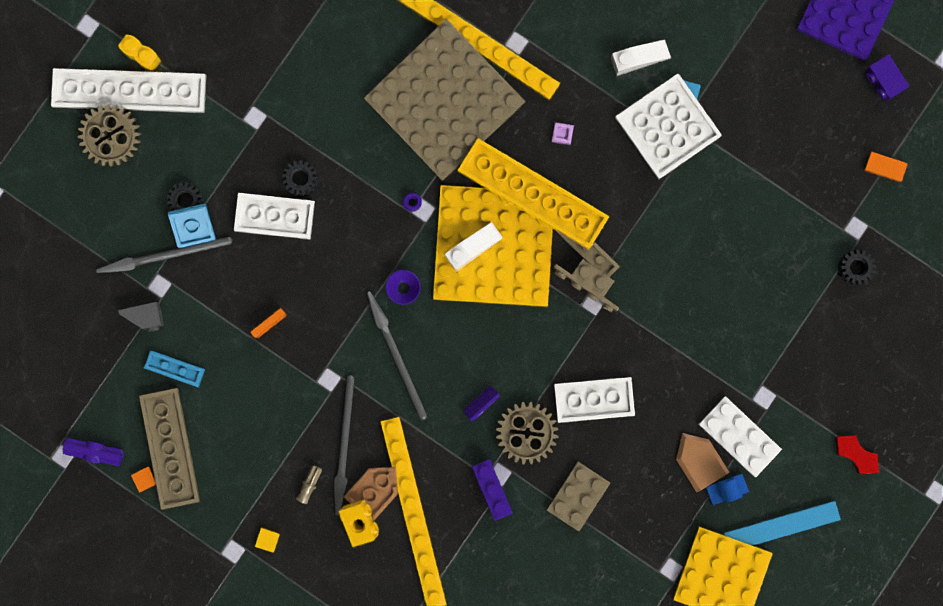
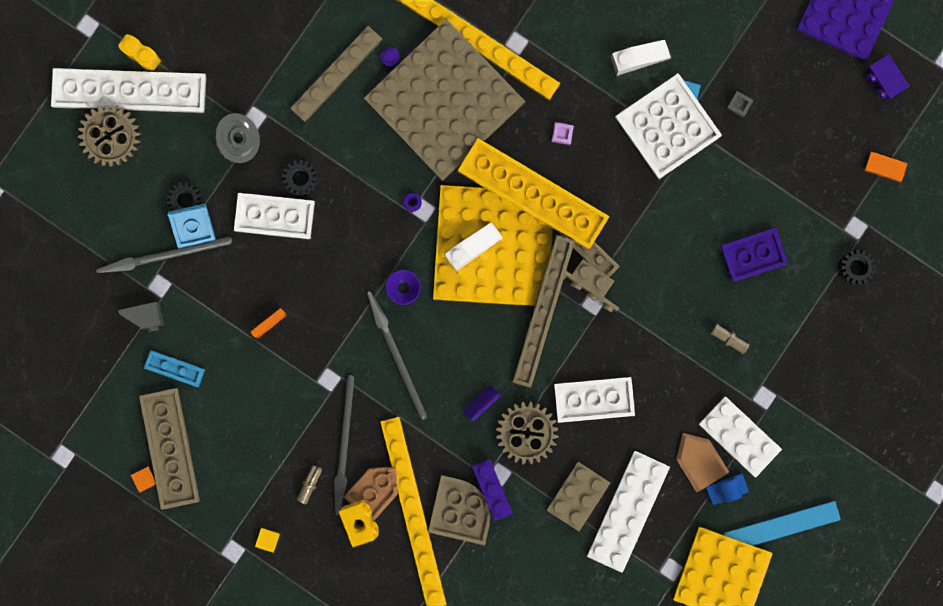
(93, 452): dark purple piece -> none
(246, 138): none -> dark grey gear
(336, 74): none -> dark tan plate
(390, 56): none -> dark purple plate
(460, 511): none -> dark tan plate
(543, 311): none -> dark tan tile
(628, 511): none -> white plate
(730, 339): none -> dark tan pin
(740, 104): none -> dark grey plate
(754, 255): none -> dark purple plate
(850, 448): red tile -> none

